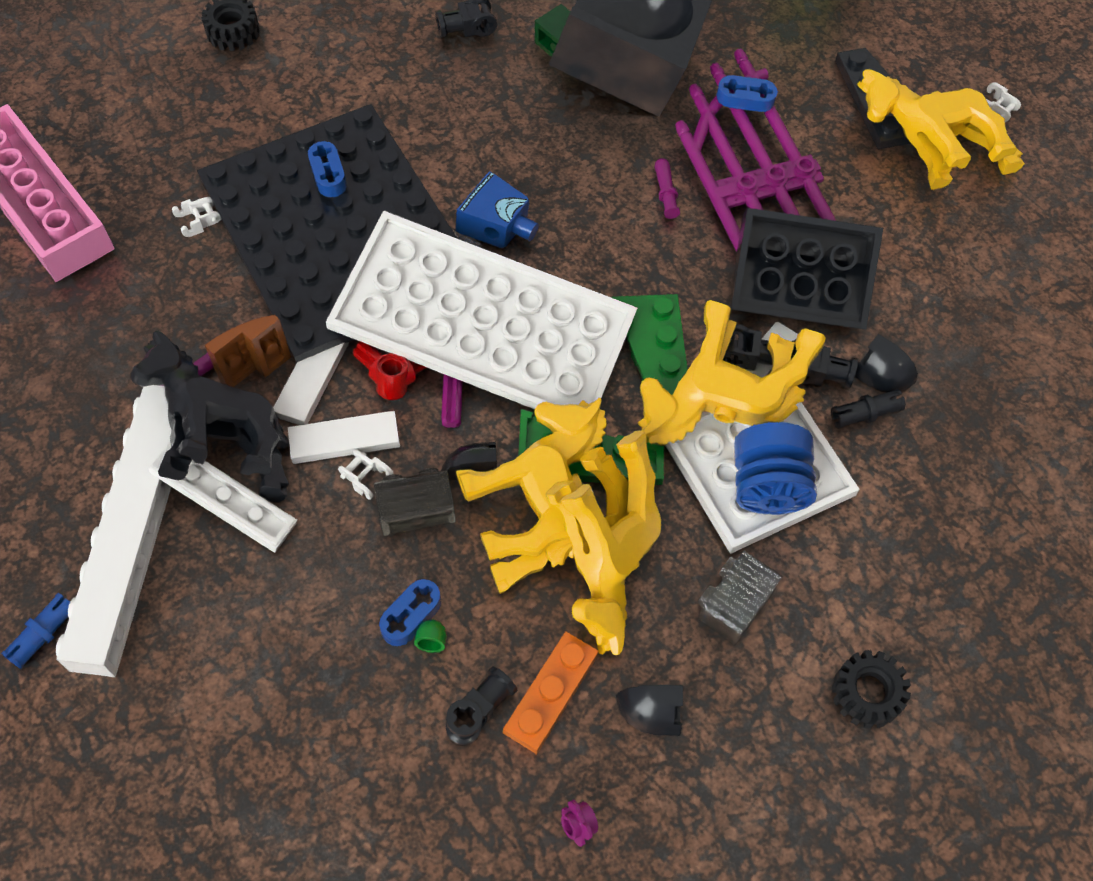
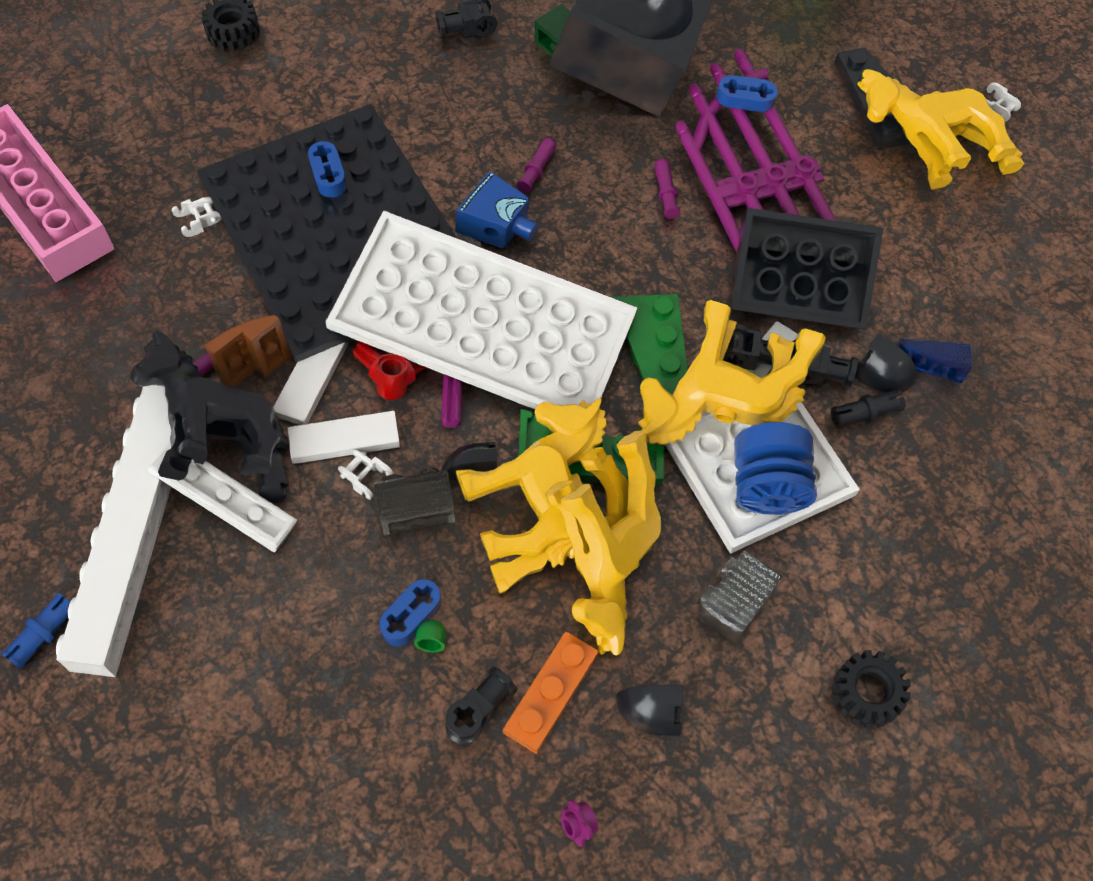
(534, 169): none -> magenta piece
(939, 359): none -> clear blue slope

